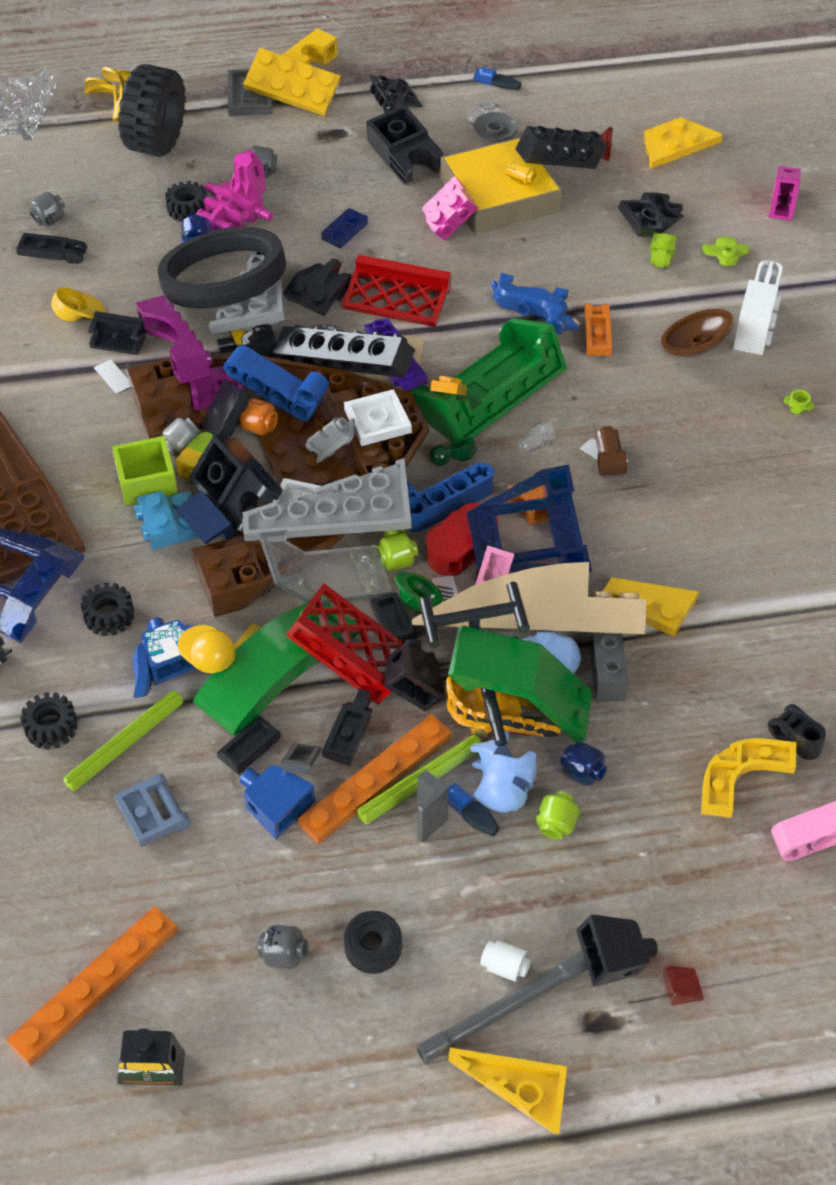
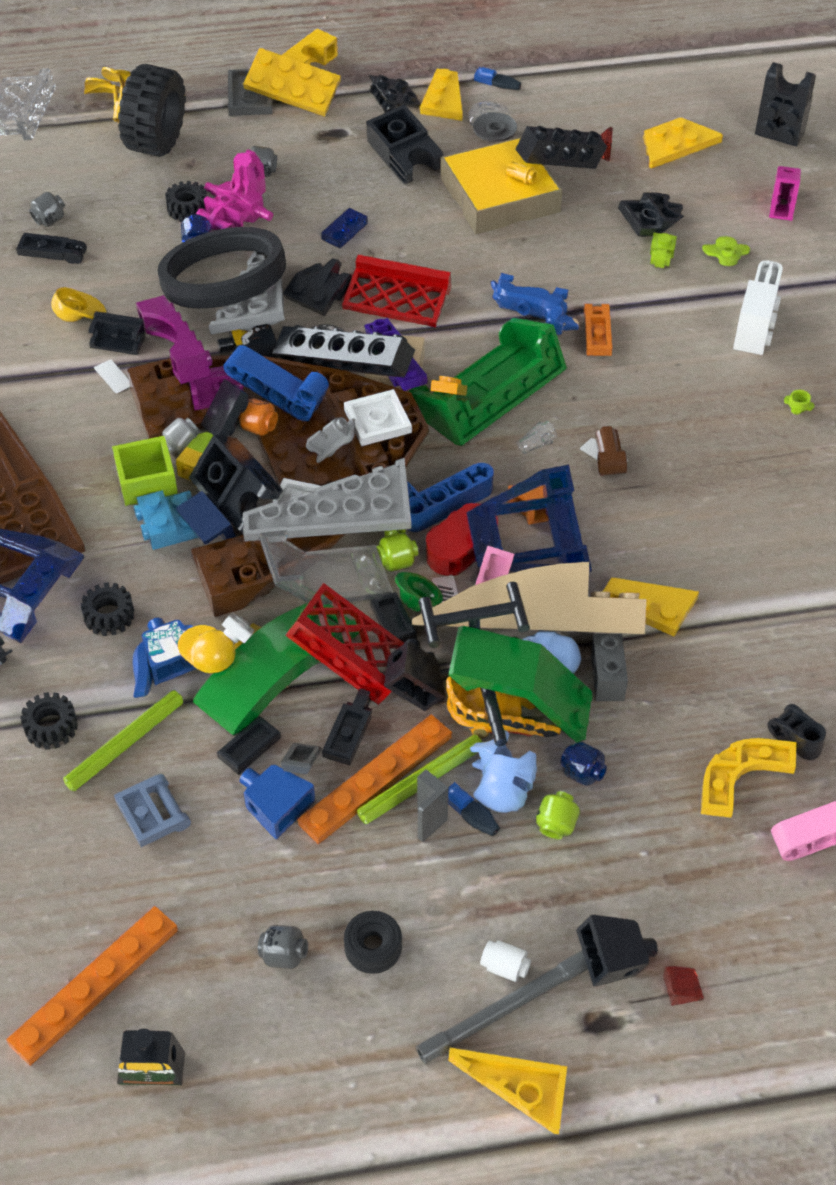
(237, 628): none -> white hinge
(443, 96): none -> yellow wing
(449, 208): plate -> none
(461, 449): dark green plate -> none
(698, 333): reddish brown dish -> none
(784, 106): none -> black brick

